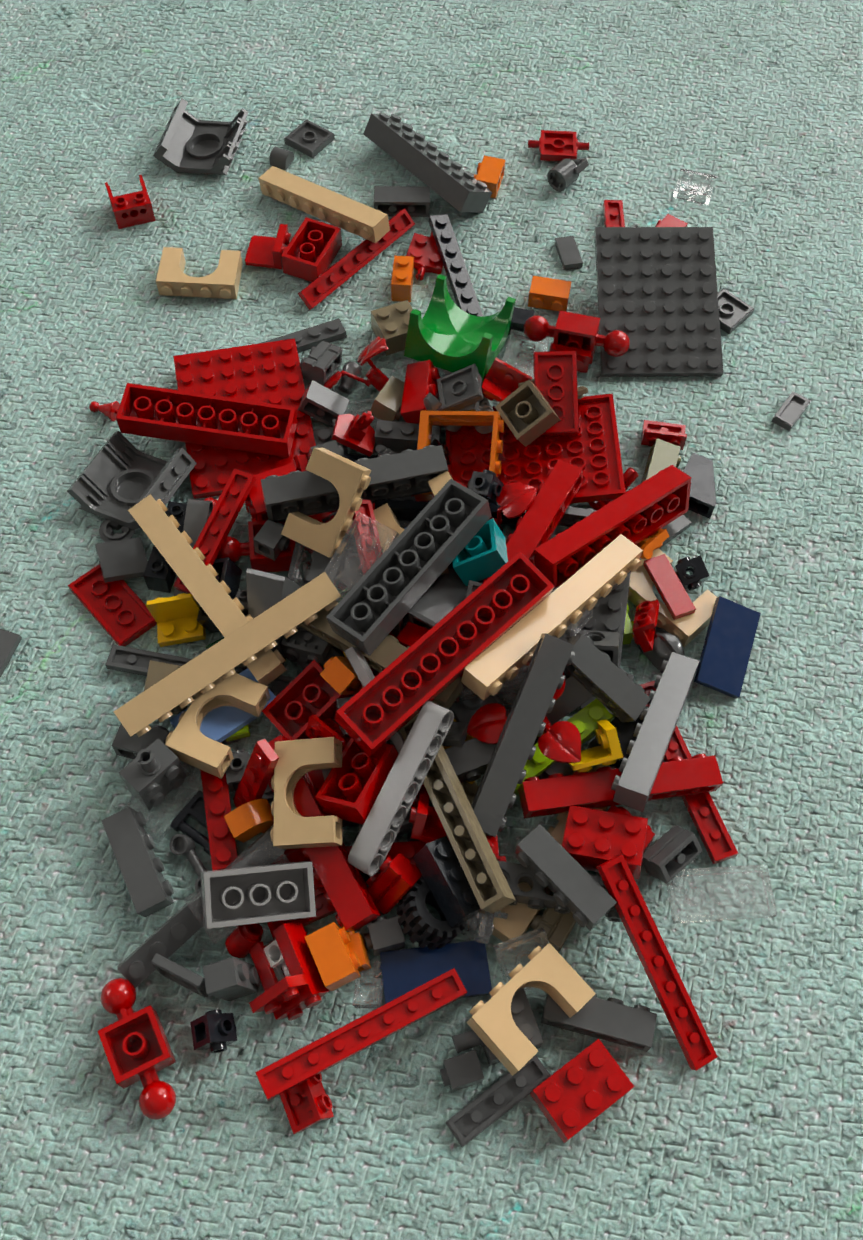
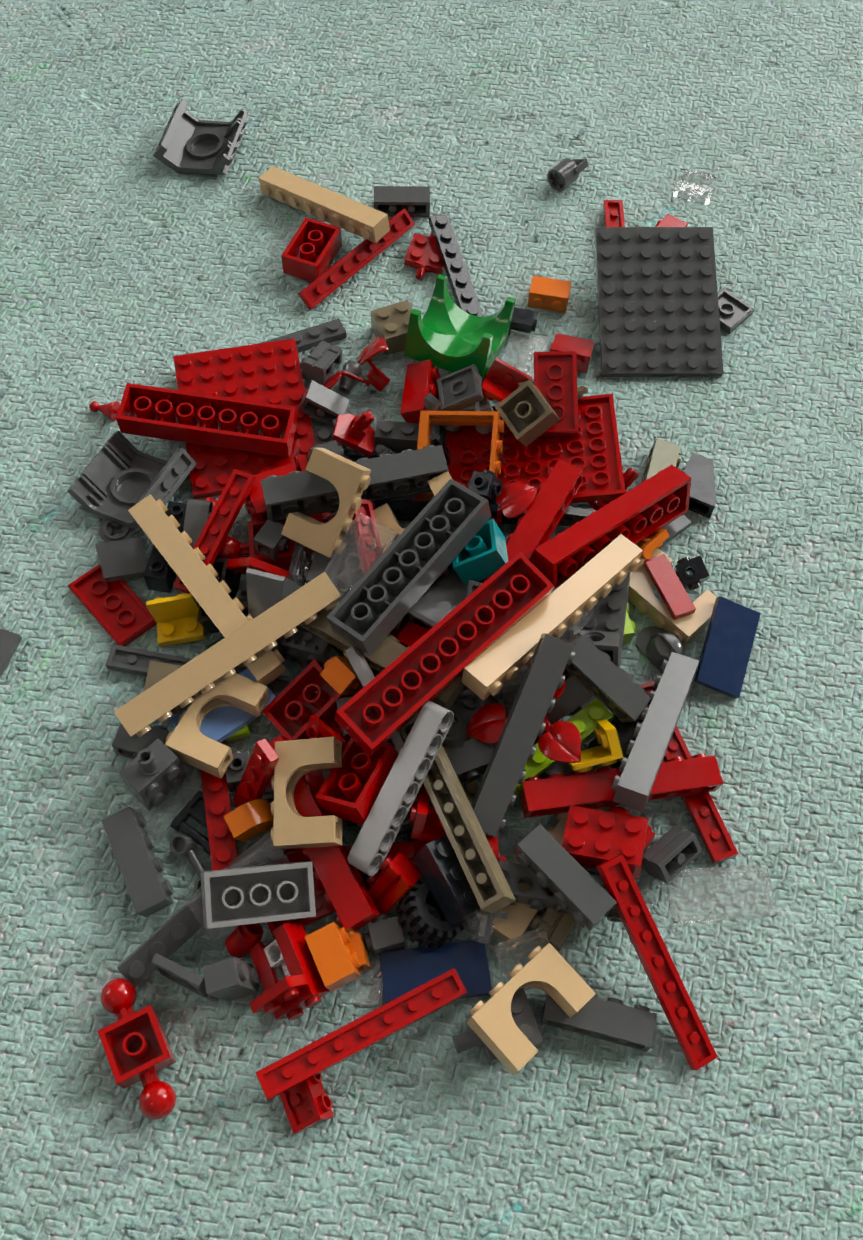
(132, 208): red piece -> none
(213, 1031): black brick -> none
(220, 284): tan arch -> none
(241, 564): none -> red tile
(267, 251): red bracket -> none
(281, 158): dark grey brick -> none
(309, 138): dark grey tile -> none
(389, 401): dark tan brick -> none
(402, 278): orange brick -> none
(427, 163): dark grey brick -> none
(462, 1071): dark grey brick -> none
(491, 173): orange brick -> none
(496, 1101): dark grey tile -> none
(558, 145): red plate -> none
(568, 252): dark grey tile -> none
(577, 332): red brick -> none
(581, 1090): red brick -> none
(645, 624): red bracket -> none
(665, 431): red bracket -> none
(791, 411): tile -> none

